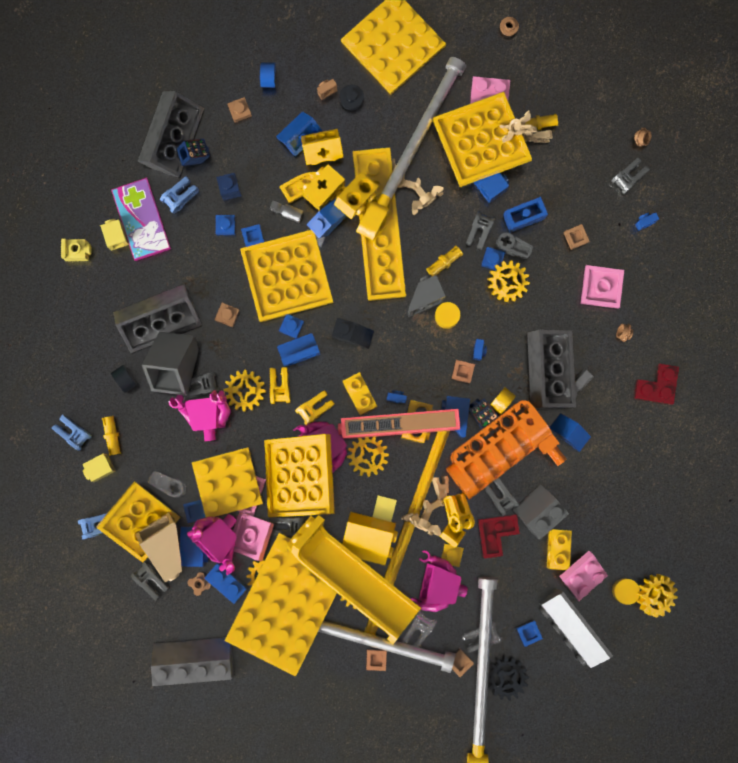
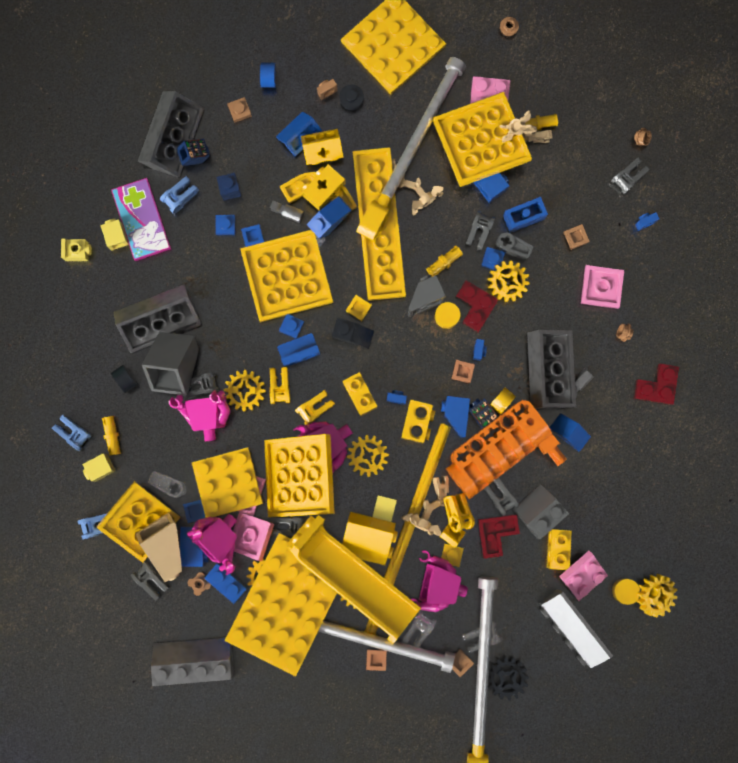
(227, 315): medium nougat plate -> none
(354, 194): yellow brick -> none
(358, 308): none -> yellow plate
(399, 424): brick -> none
(480, 303): none -> dark red plate
(529, 633): blue plate -> none

